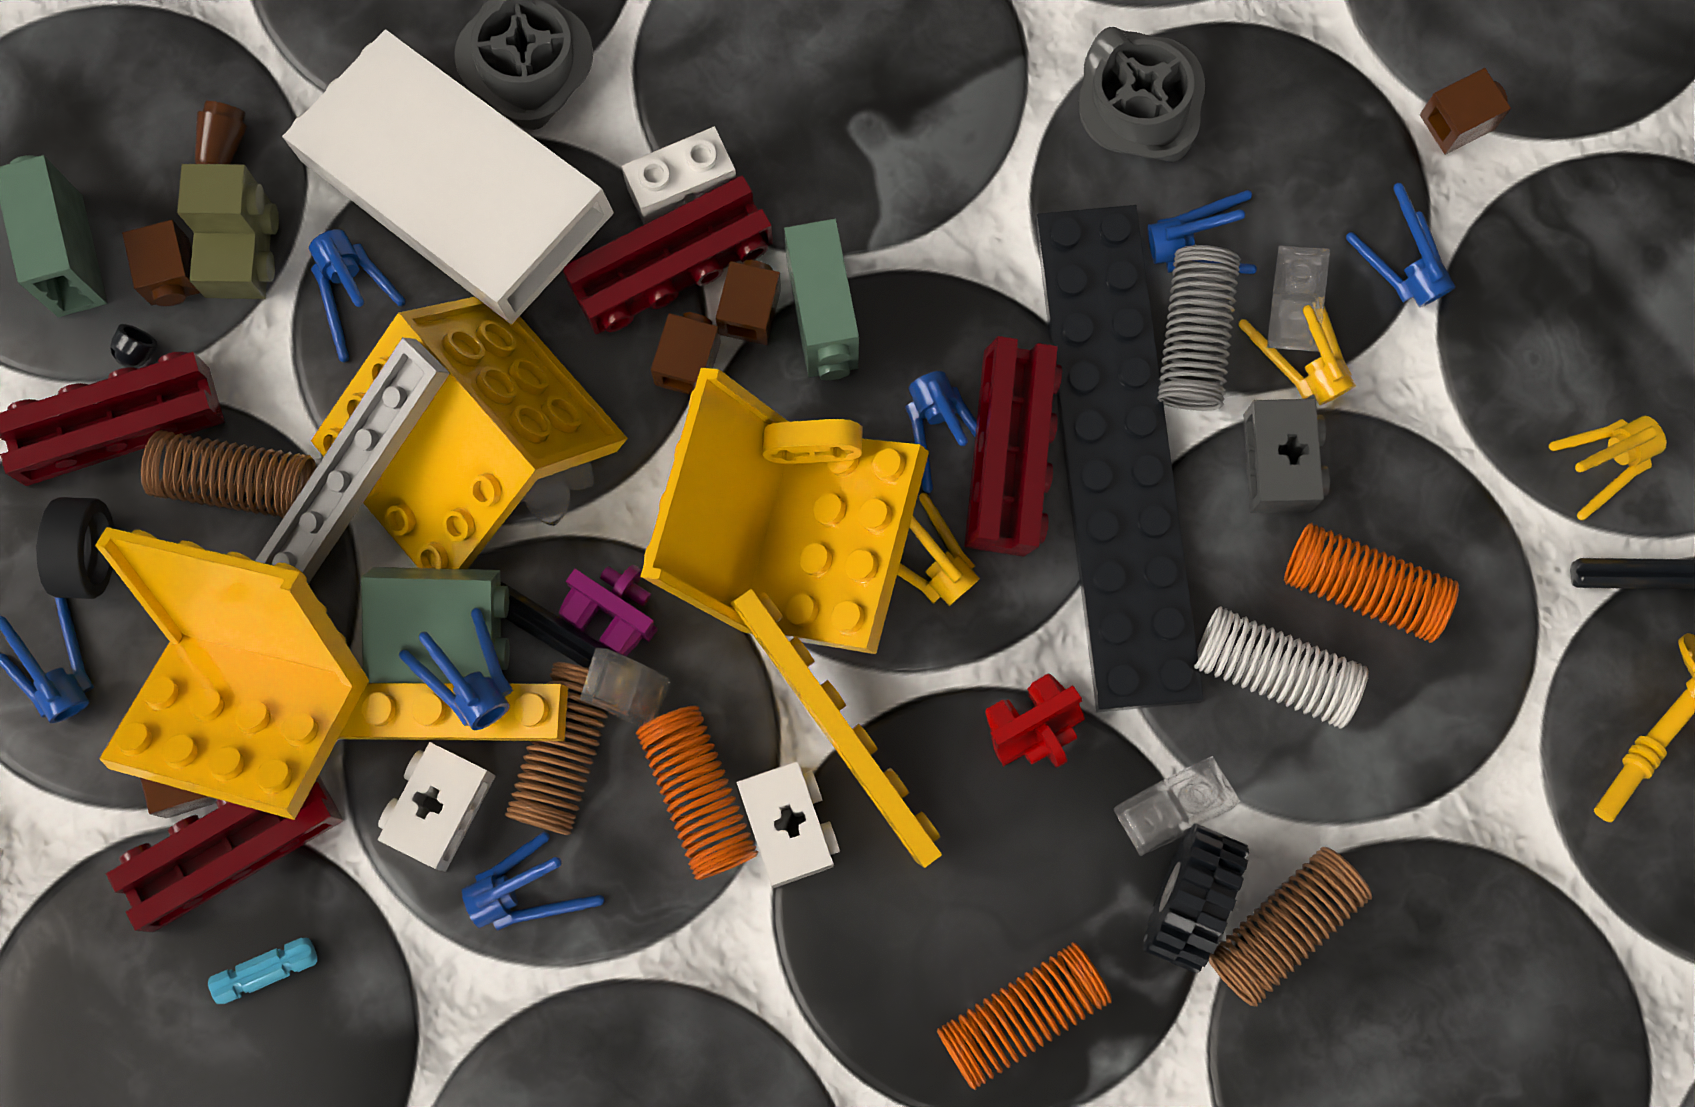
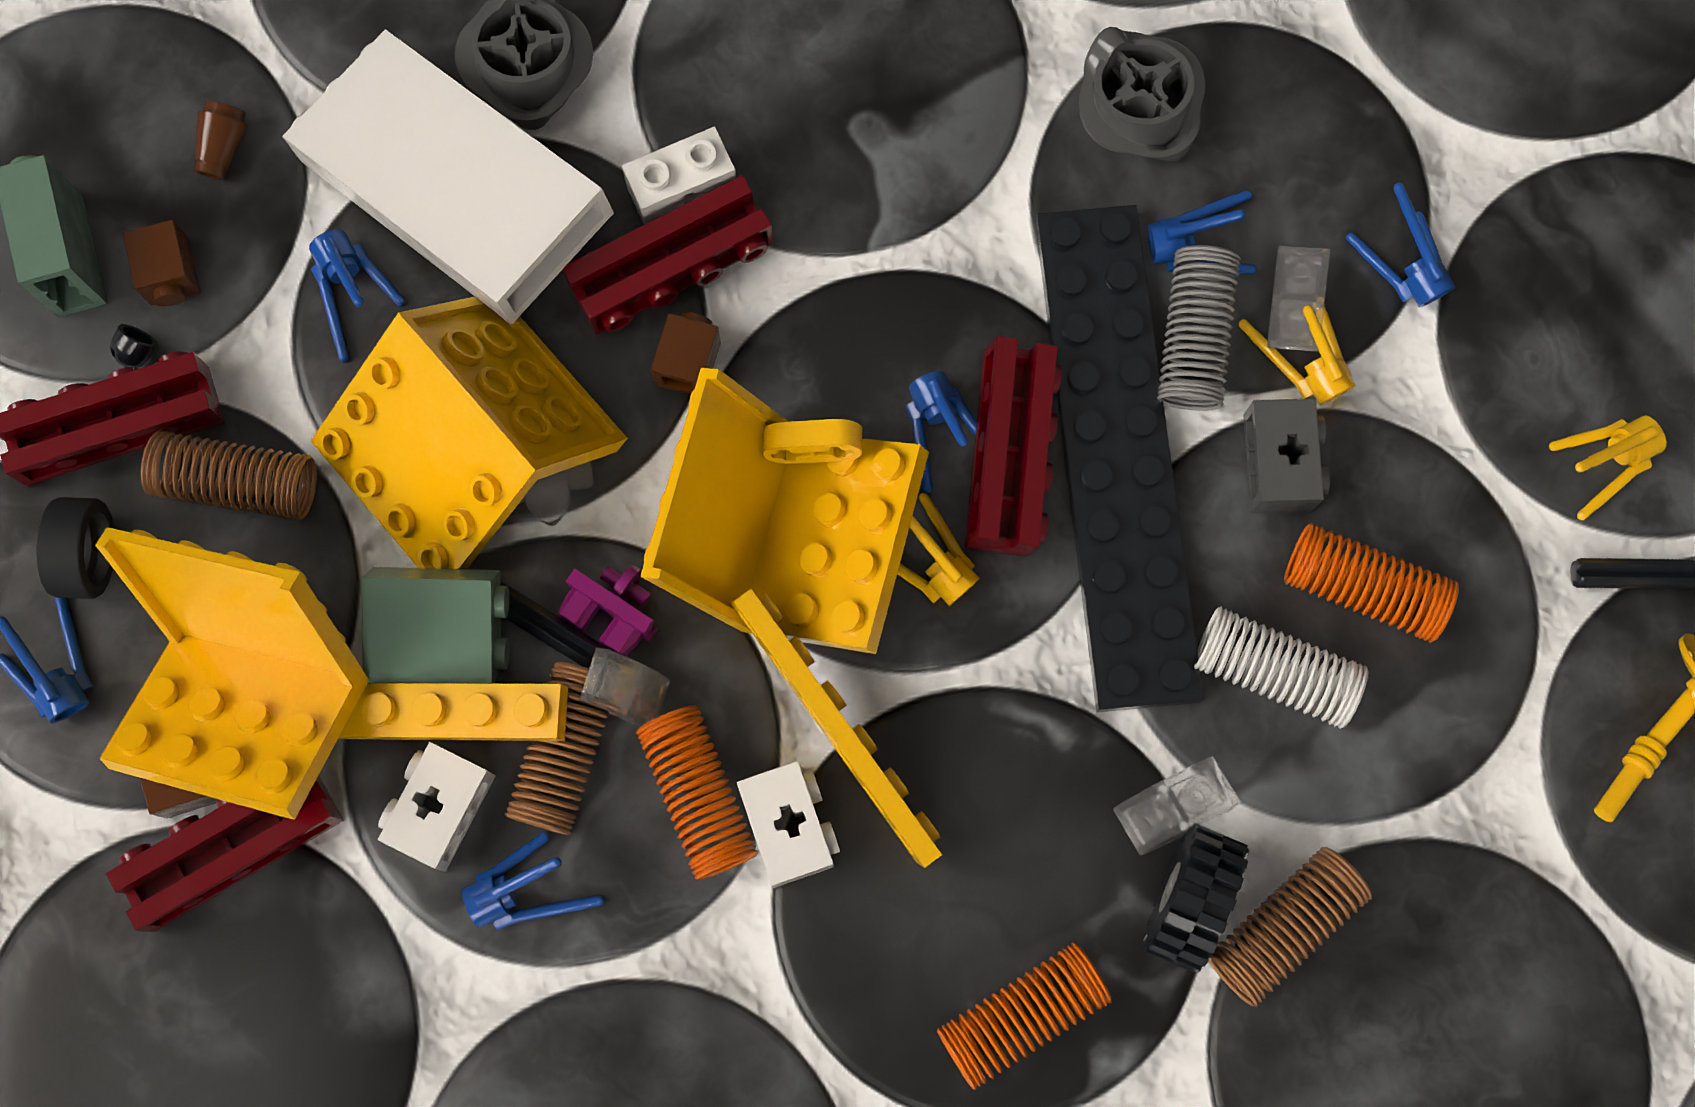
(230, 230): olive brick -> none
(262, 970): medium azure axle -> none
(356, 458): light grey plate -> none
(477, 698): blue plant -> none
(748, 301): reddish brown brick -> none
(822, 299): sand green brick -> none
(1041, 729): red hips -> none
(1465, 110): reddish brown brick -> none

